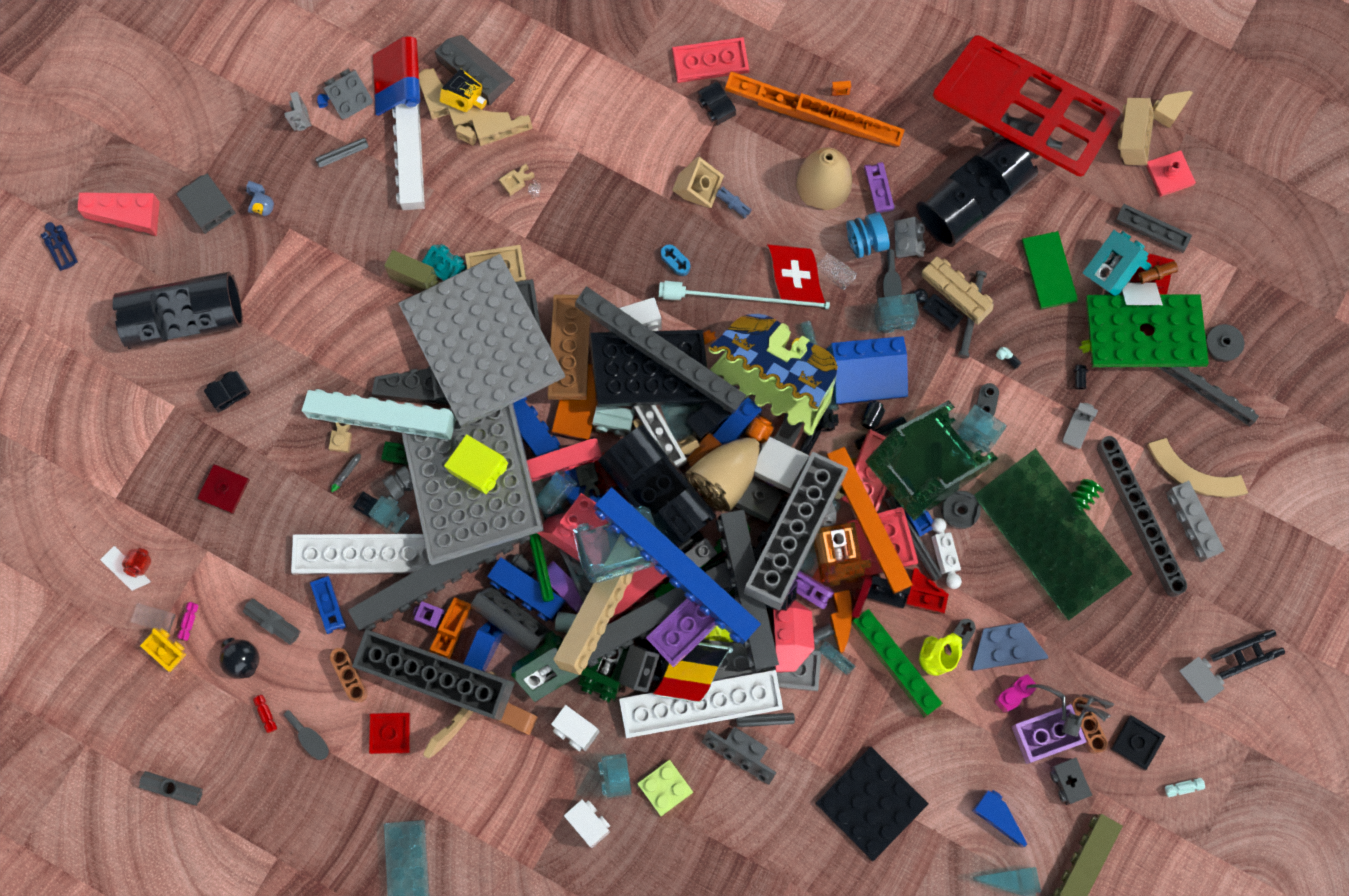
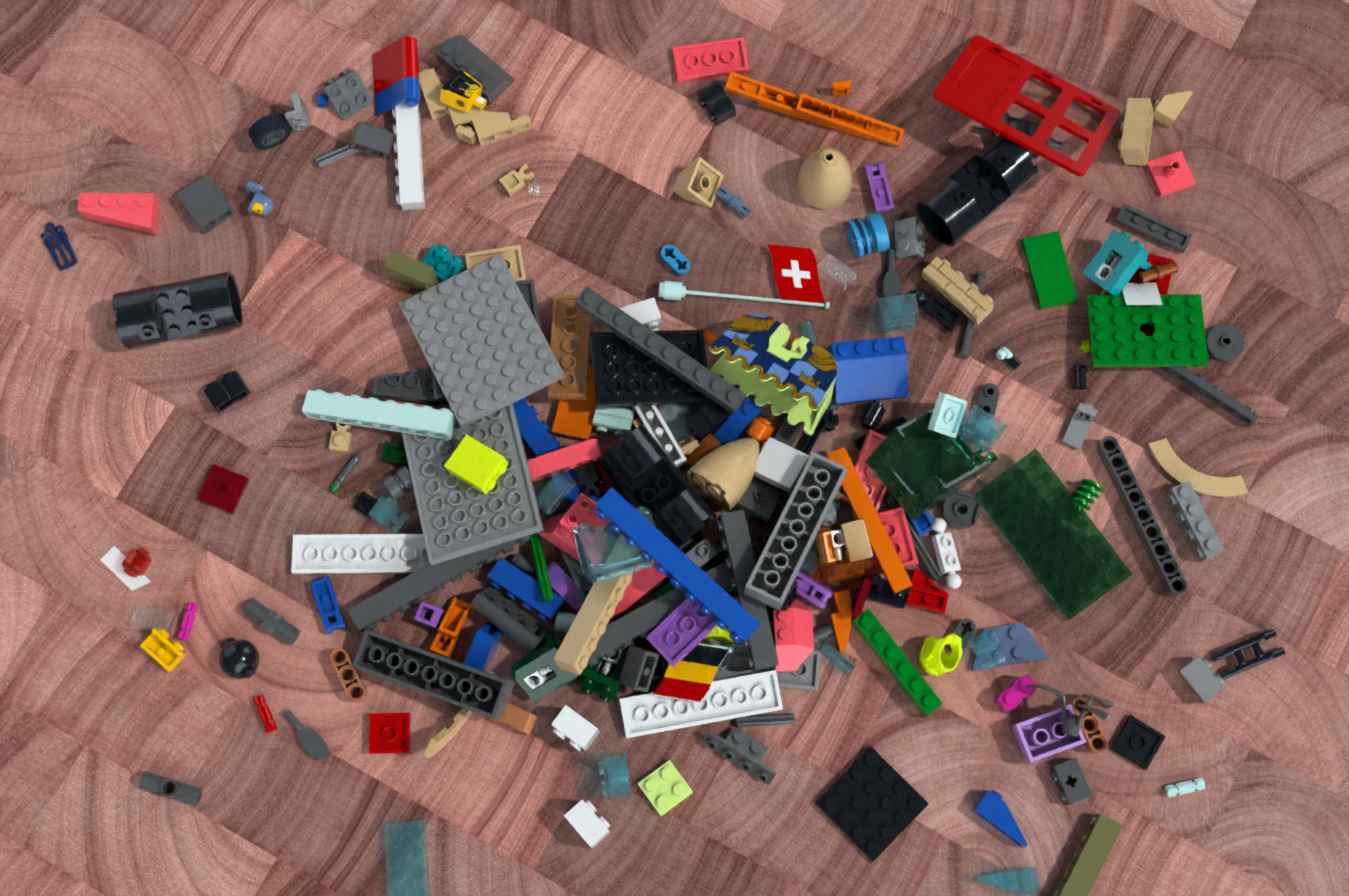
(269, 131): none -> black wheel
(371, 140): none -> dark grey brick
(671, 416): none -> clear plate
(856, 540): none -> tan slope
(947, 415): none -> light aqua plate
(985, 645): none -> clear light blue brick

